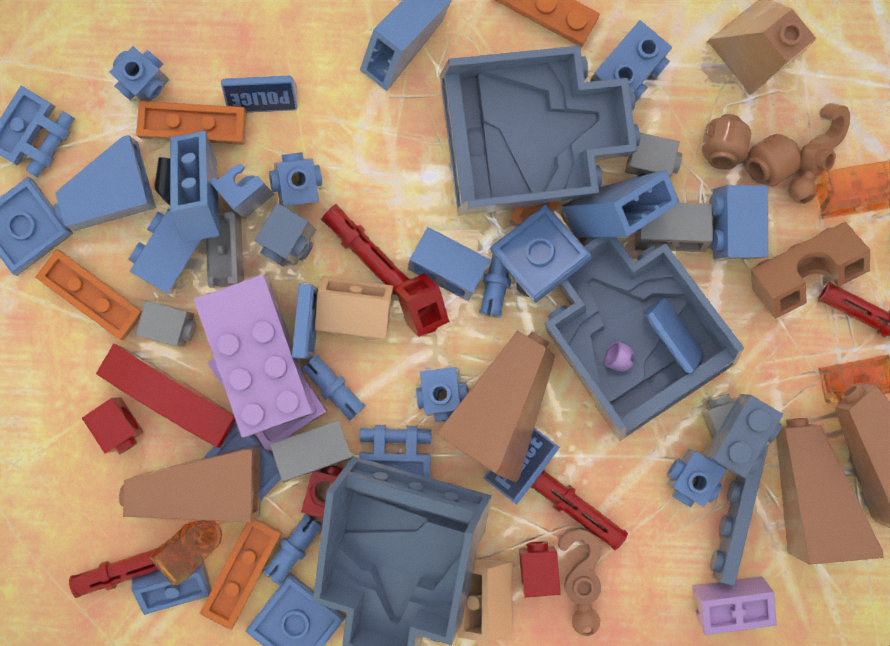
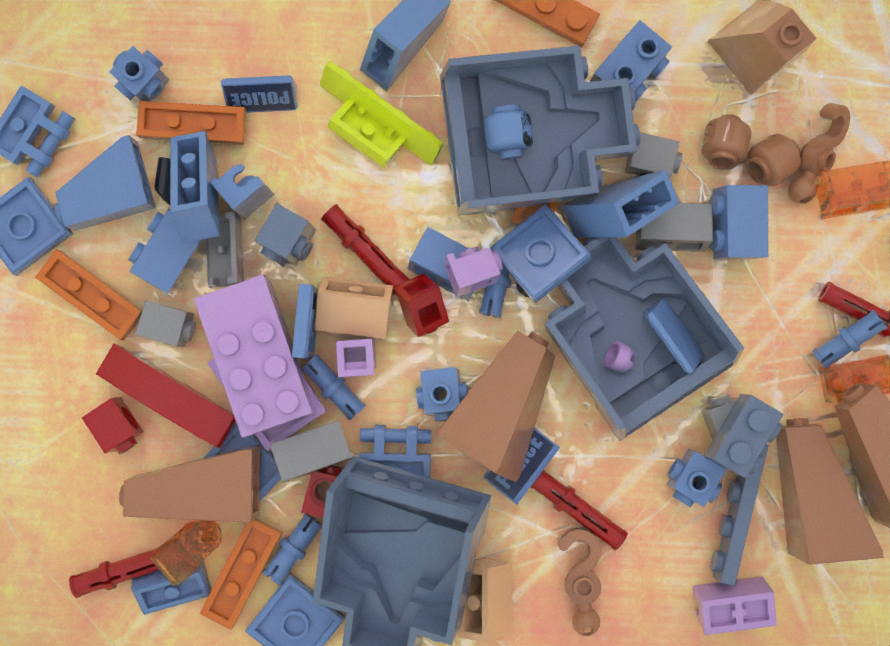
(305, 190): medium blue brick -> none
(356, 357): none -> lavender brick
(373, 123): none -> neon yellow bracket
(472, 270): none -> lavender brick
(508, 131): none -> medium blue head
(539, 570): red brick -> none
(834, 252): nougat arch -> none
(849, 339): none -> medium blue pin

